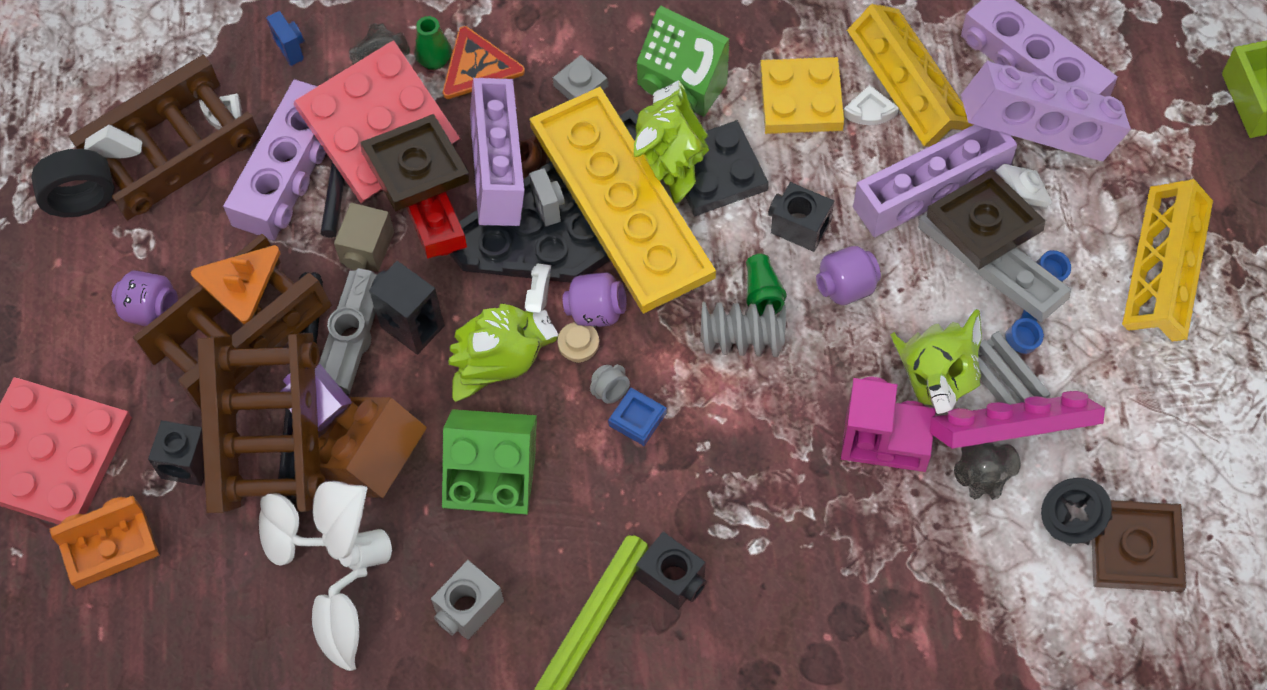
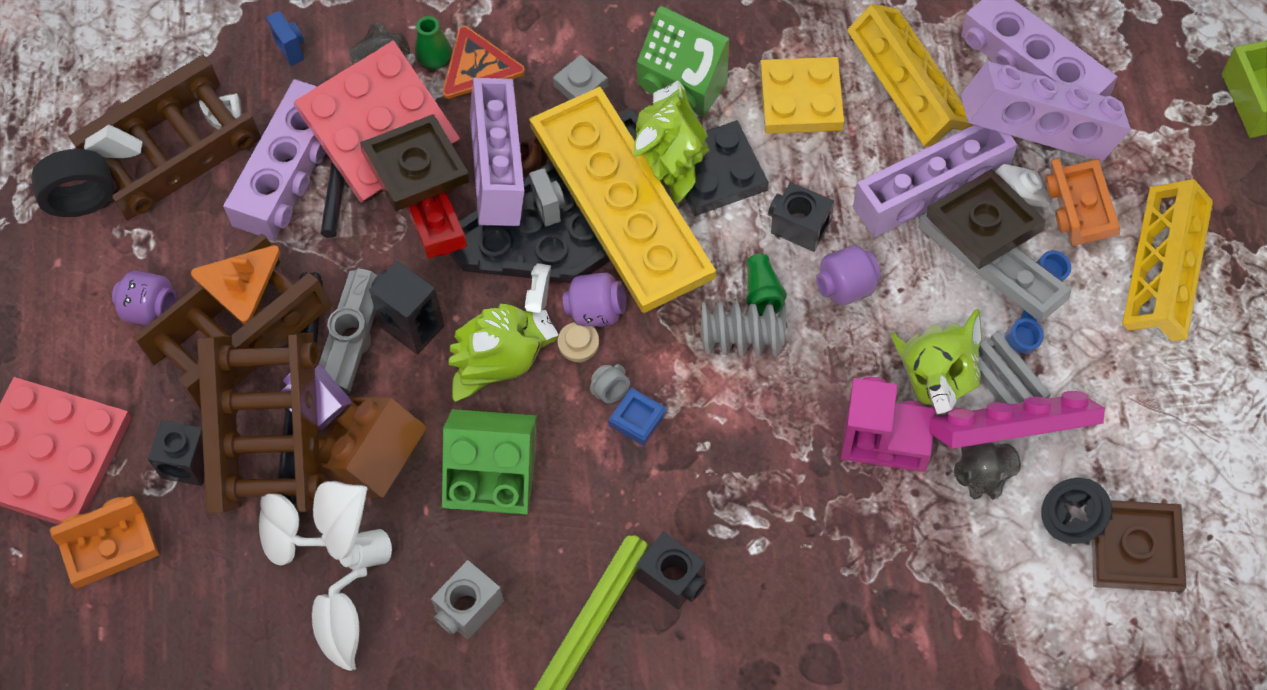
(364, 237): dark tan brick -> none
(870, 108): white tile -> none
(1083, 201): none -> orange bracket

